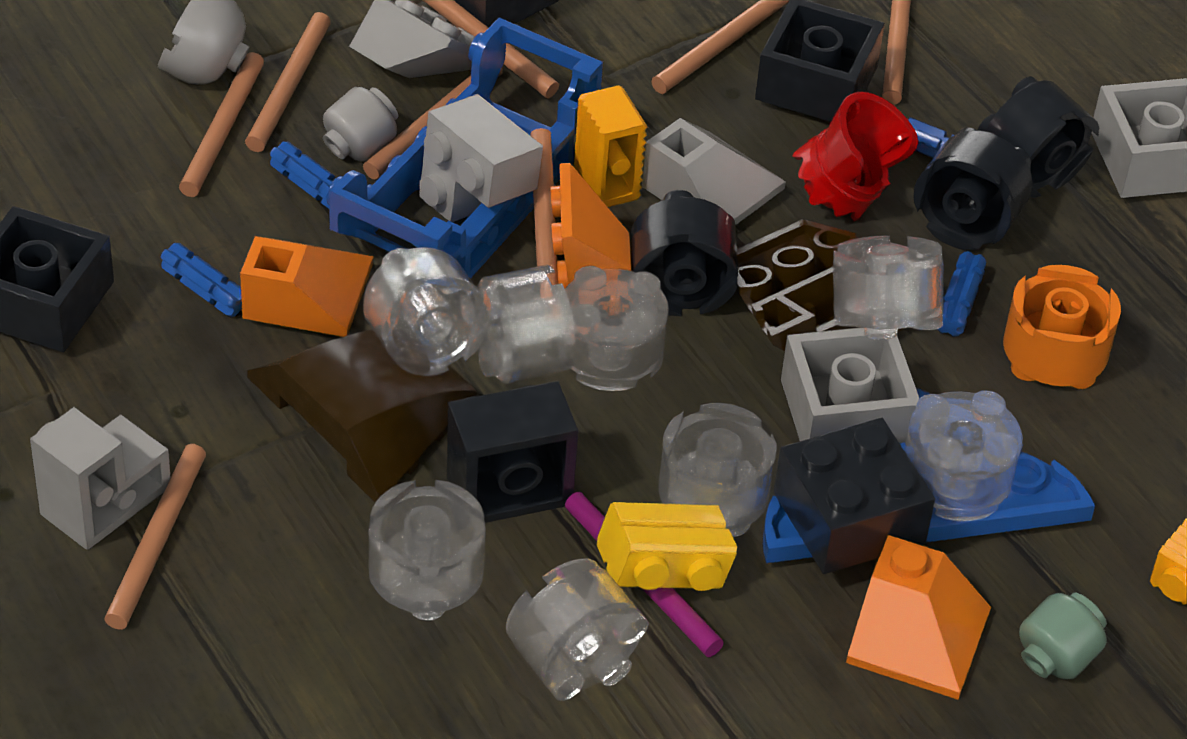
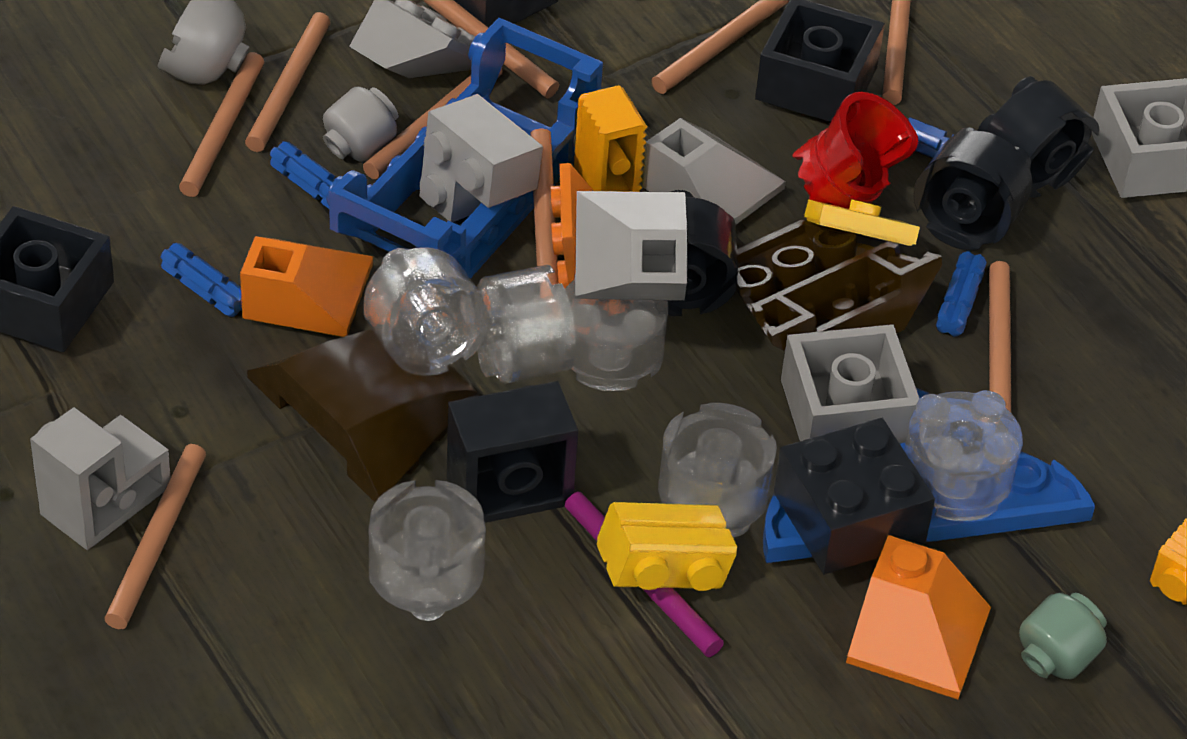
(576, 629): clear brick -> none
(631, 245): none -> light grey slope
(862, 219): none -> yellow plate
(888, 285): clear brick -> none
(1000, 331): none -> nougat bar
(1061, 327): orange brick -> none

